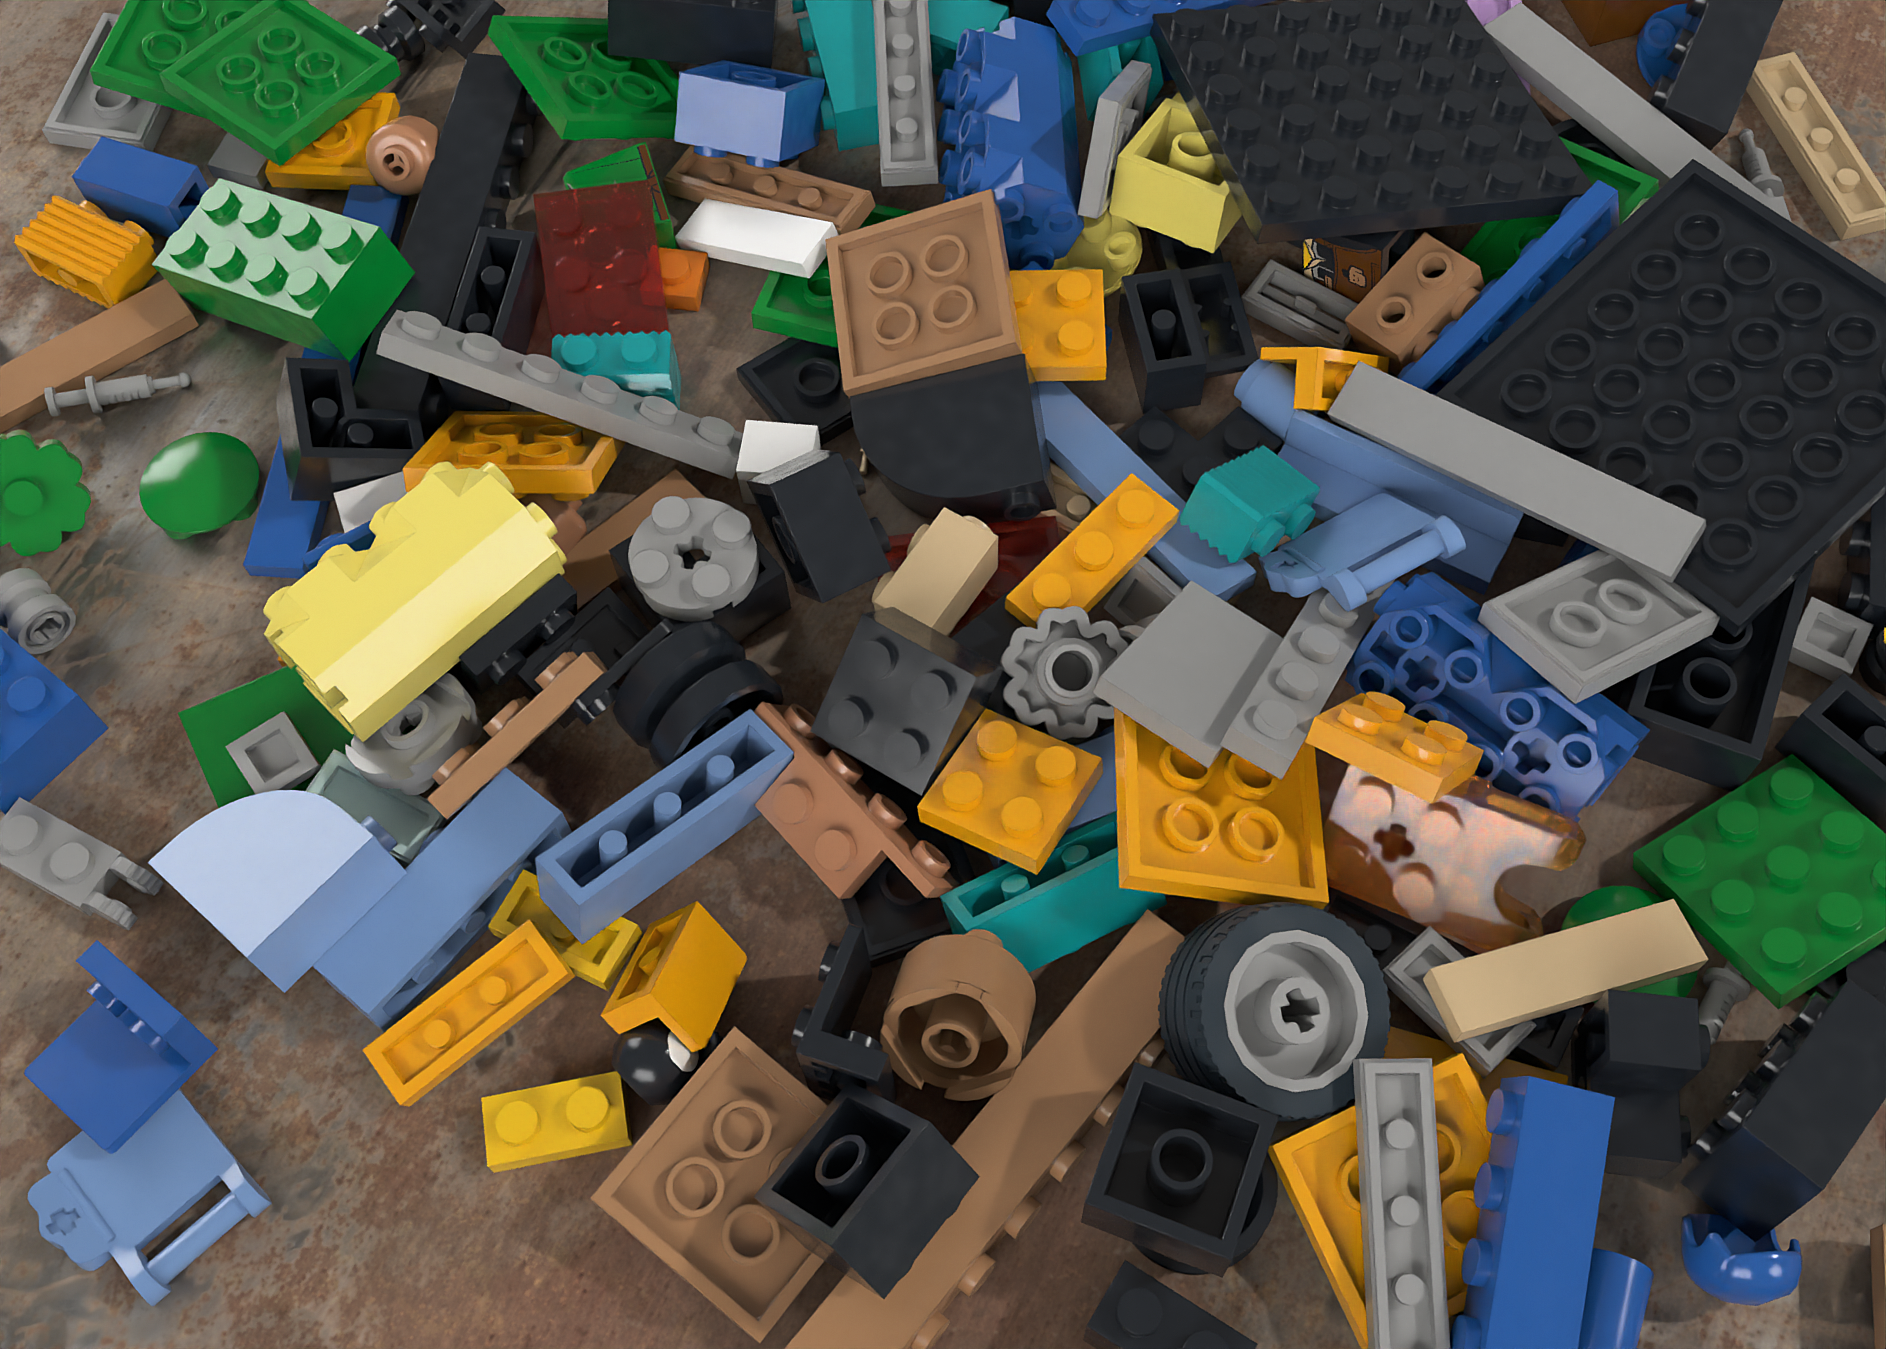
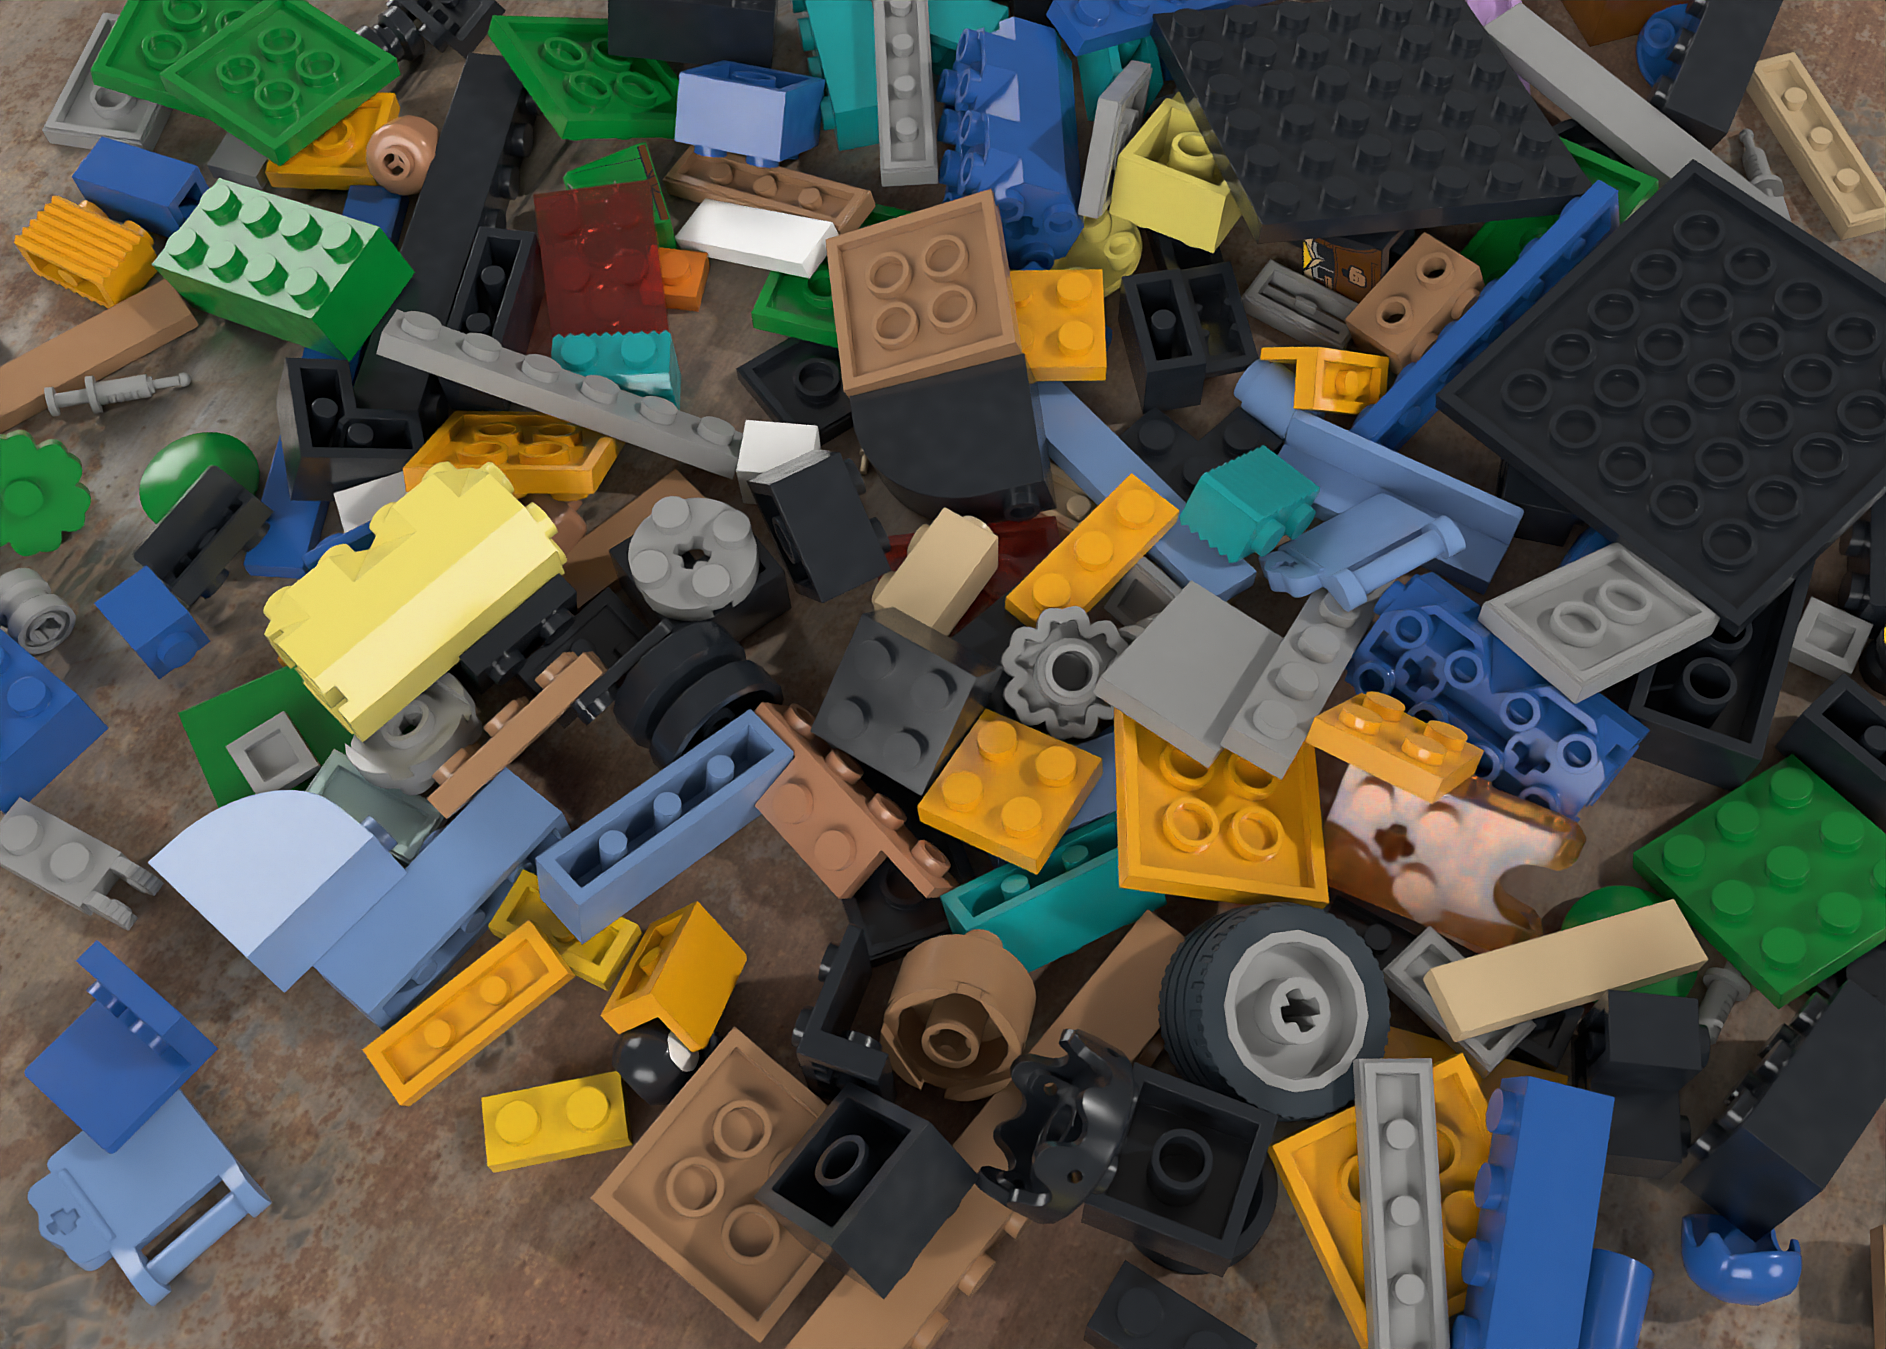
(153, 622): none -> blue brick
(204, 535): none -> black bracket
(1064, 1133): none -> black plate
(1518, 471): light grey tile -> none

